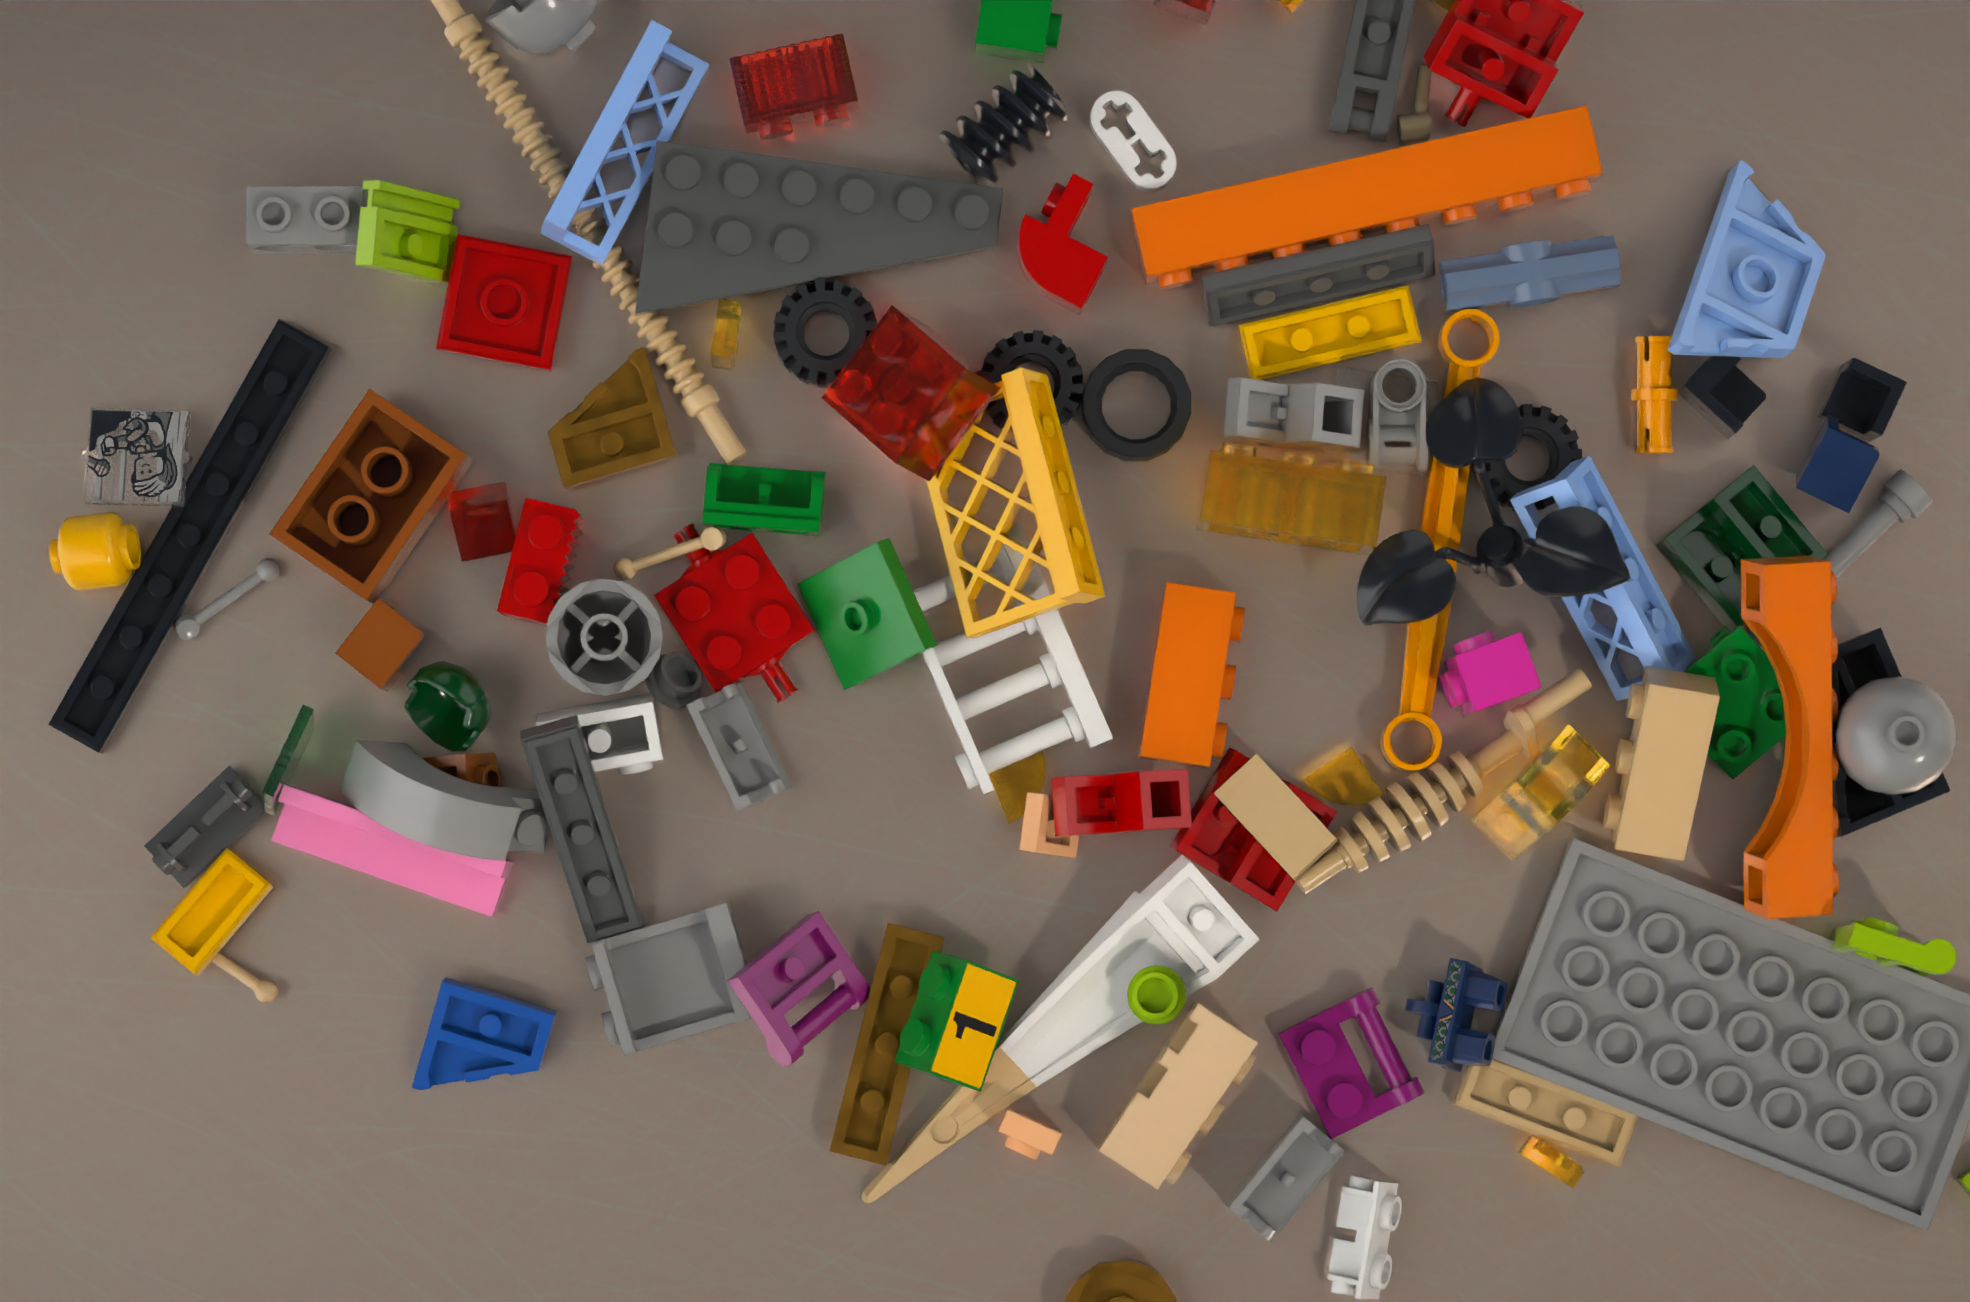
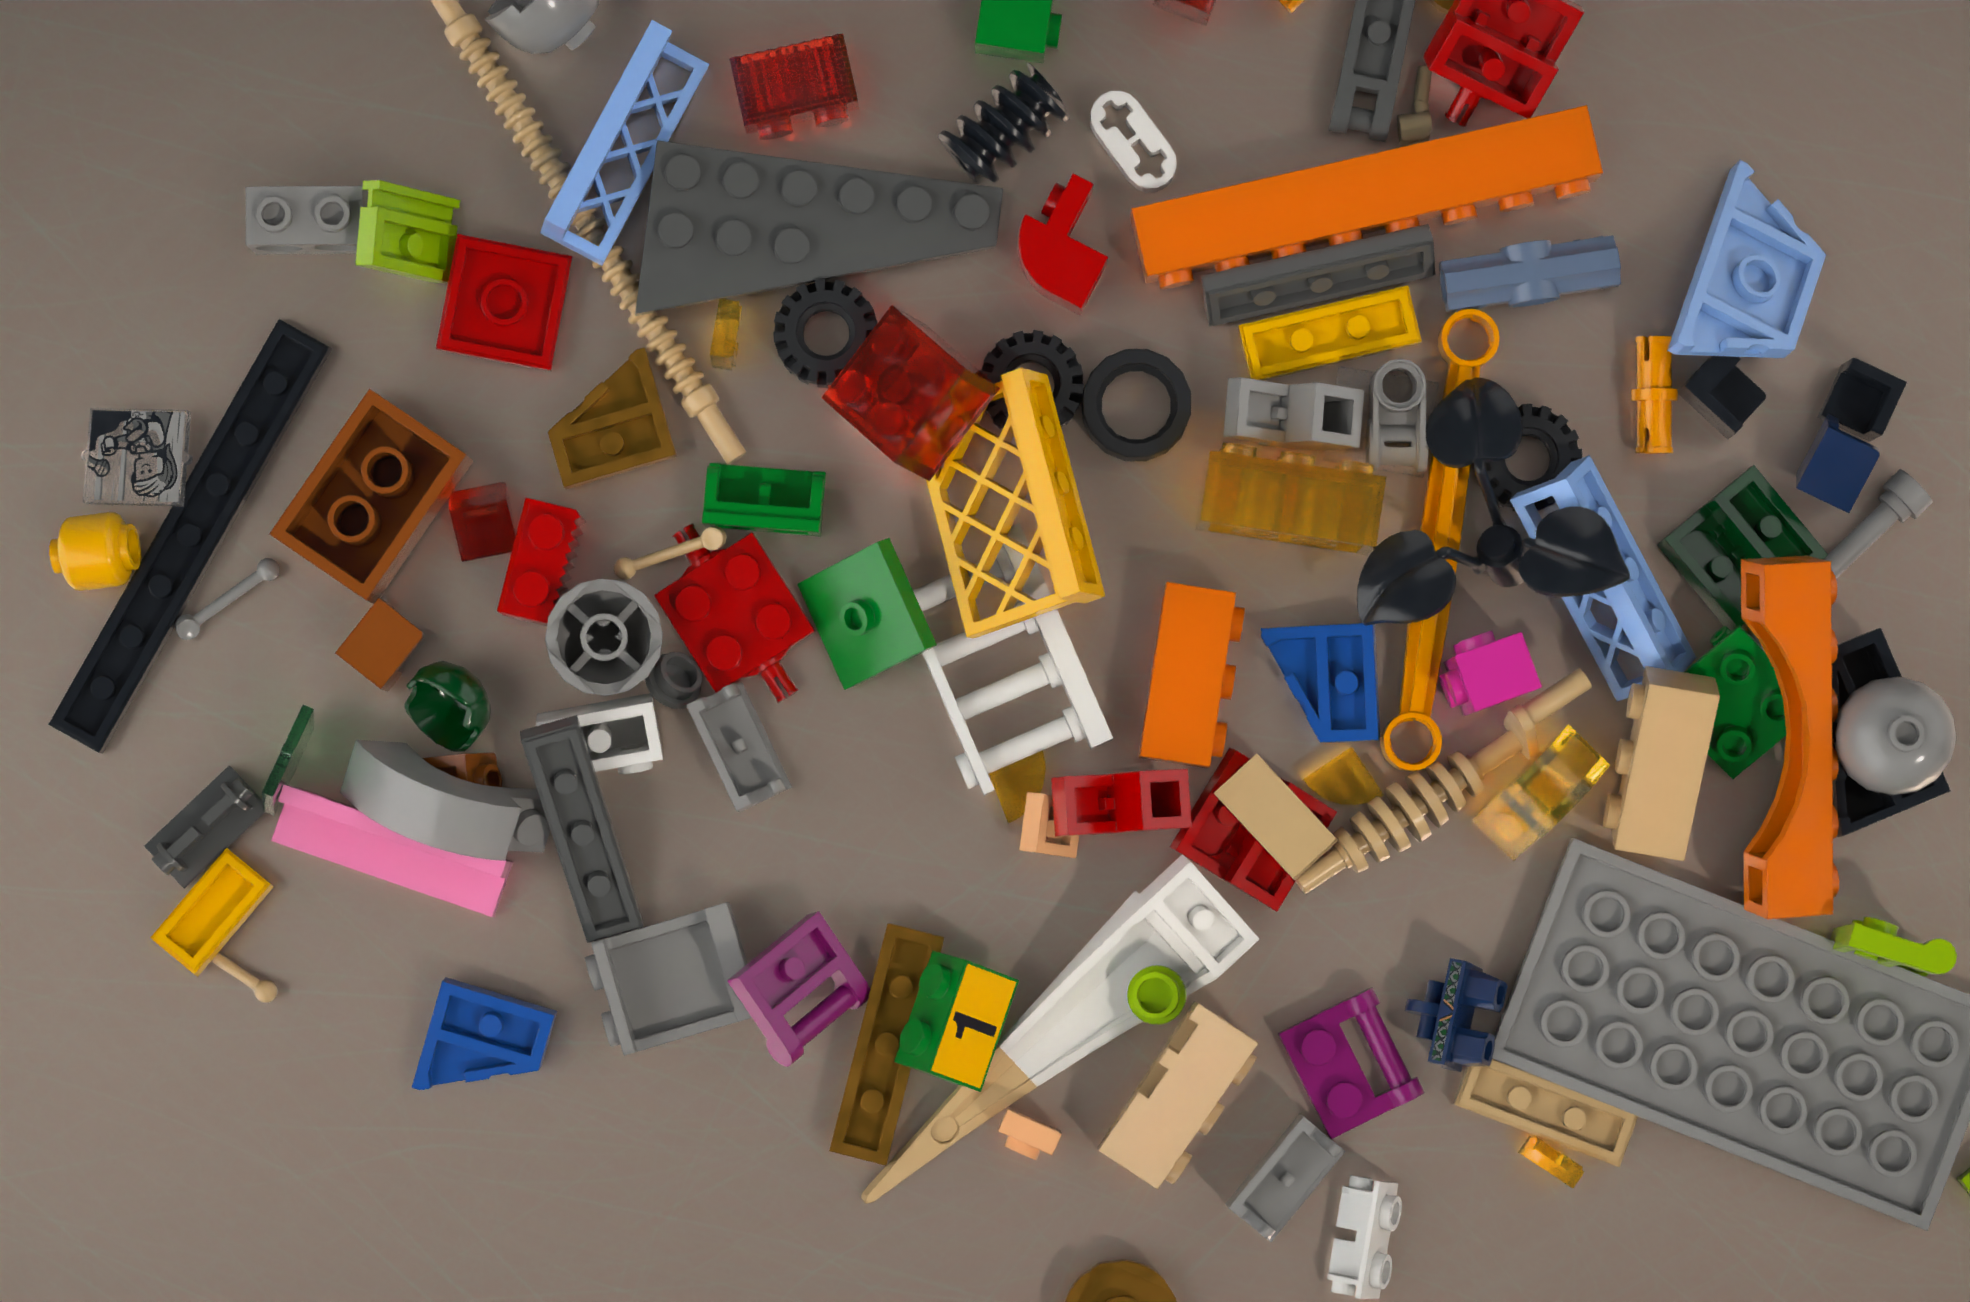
(1331, 677): none -> blue wing

